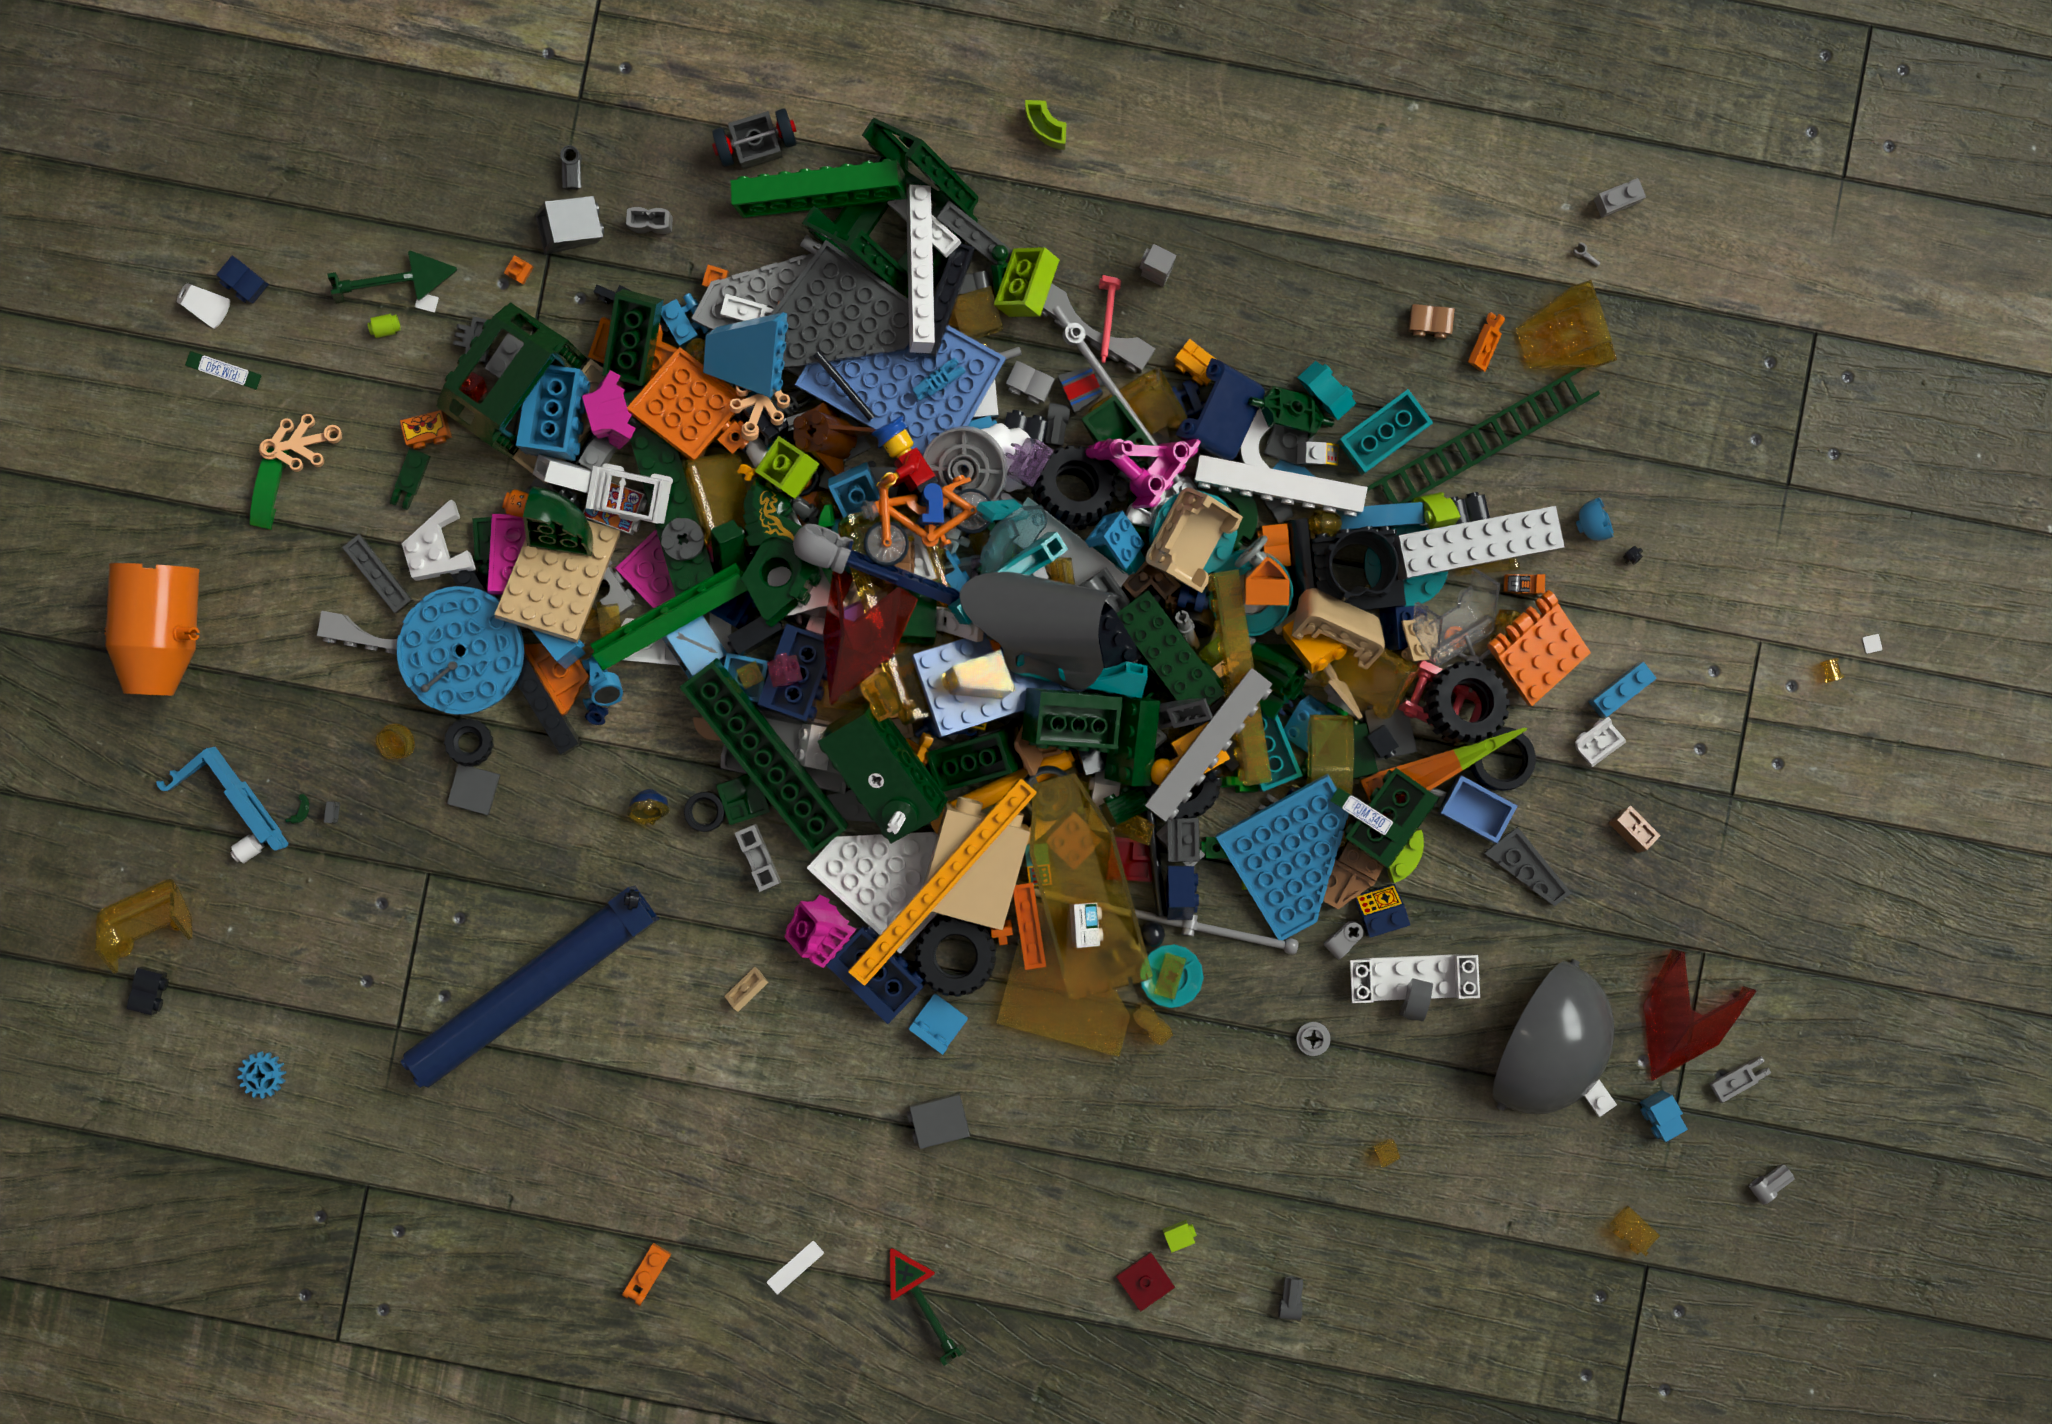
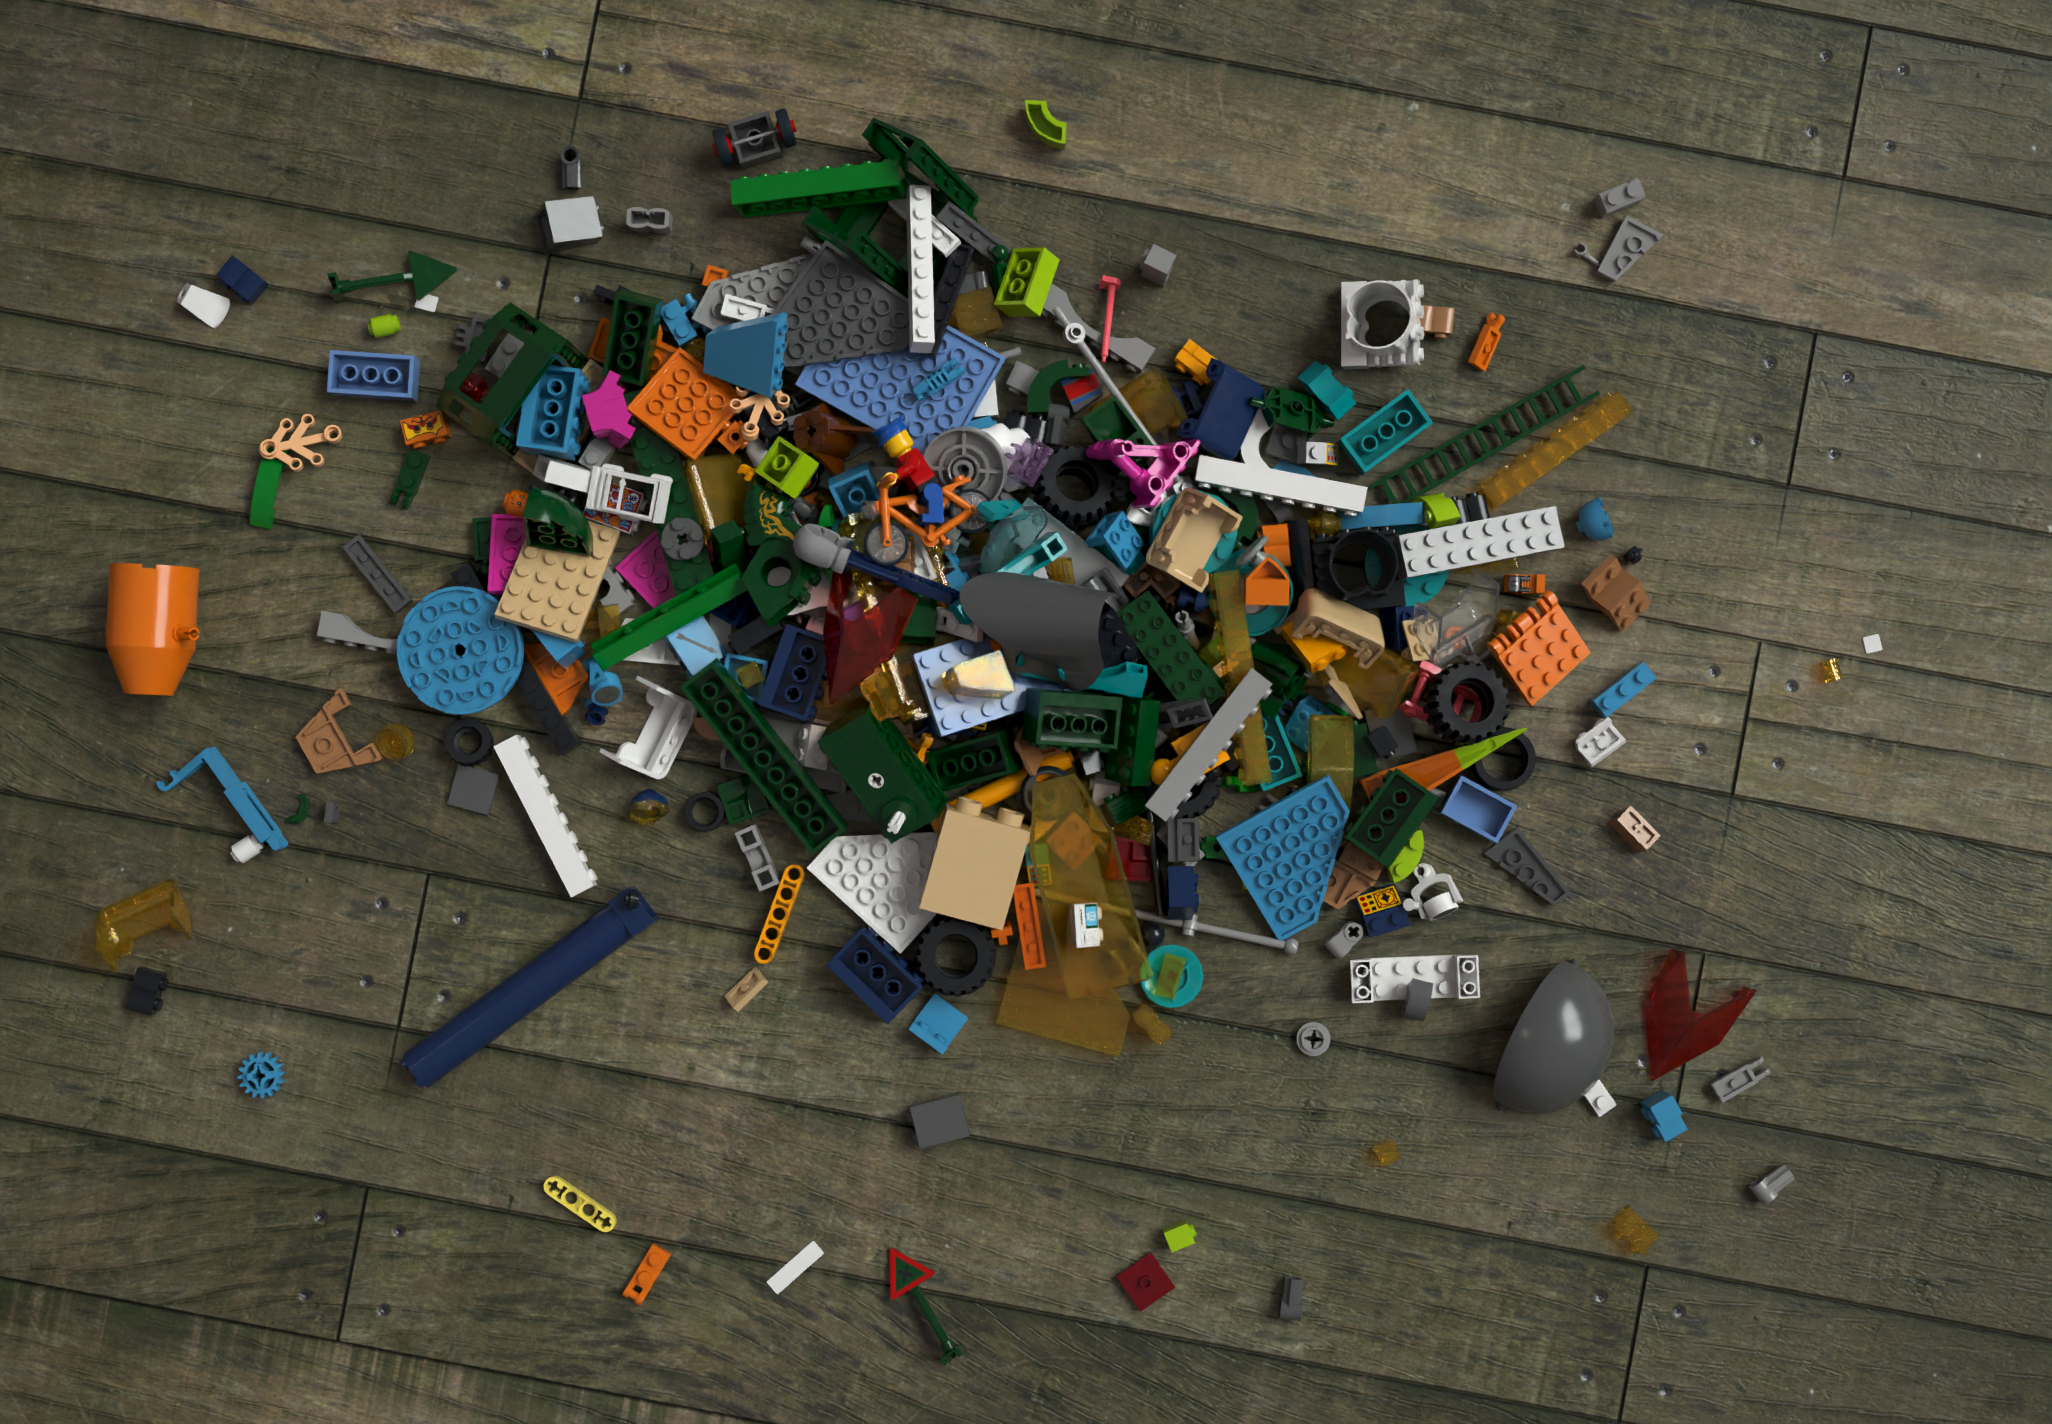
(223, 370): sticker -> none
(326, 744): none -> medium nougat wing
(373, 375): none -> medium blue brick
(427, 549): white wing -> none
(451, 666): dark grey hinge -> none
(518, 270): orange tile -> none
(545, 816): none -> white brick
(577, 1207): none -> light yellow beam
(661, 734): none -> white windscreen
(772, 921): none -> light orange beam
(784, 670): clear pink brick -> none
(818, 930): dark pink slope -> none
(844, 385): black bar -> none
(942, 881): light orange plate -> none
(1045, 380): none -> dark green arch
(1355, 302): none -> white hose
(1367, 815): sticker -> none
(1437, 906): none -> white piece
(1556, 450): none -> clear yellow brick
(1568, 332): clear yellow wedge -> none
(1616, 593): none -> medium nougat bracket
(1626, 248): none -> light grey wing

